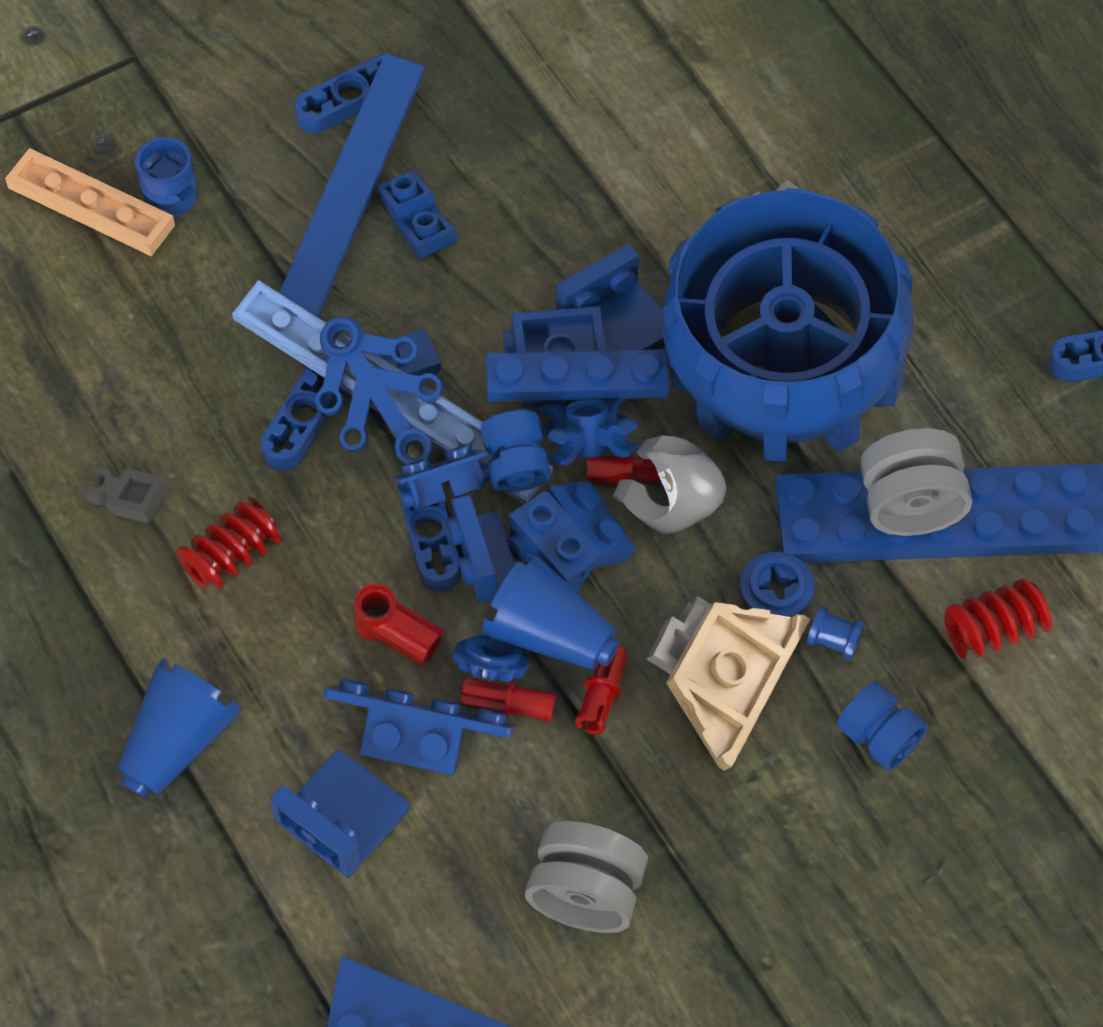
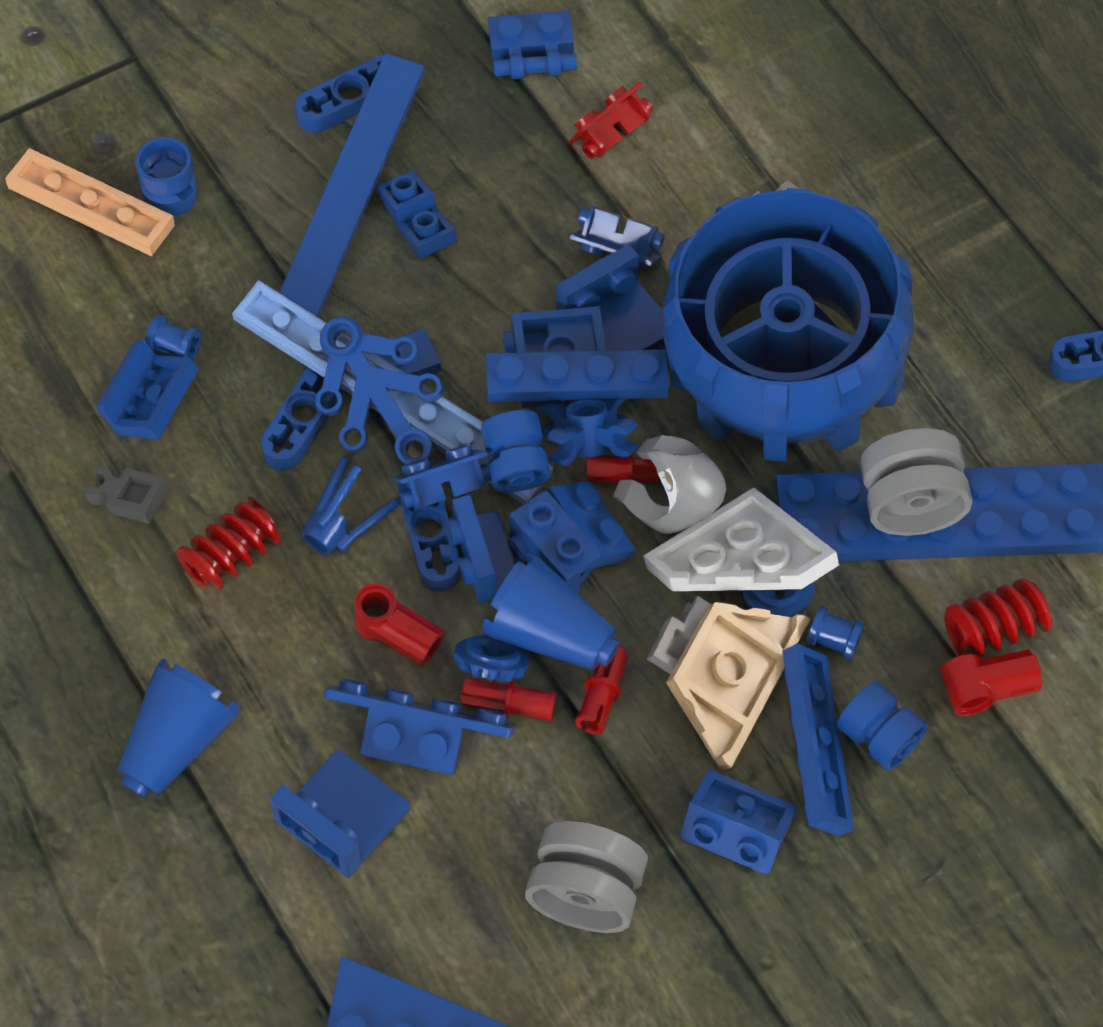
(145, 392): none -> blue bracket
(172, 338): none -> blue bush
(327, 526): none -> blue plant
(530, 35): none -> blue plate
(598, 130): none -> red hinge
(601, 235): none -> blue hinge
(737, 821): none -> blue bracket
(742, 548): none -> white plate
(817, 740): none -> blue plate
(978, 683): none -> red piece

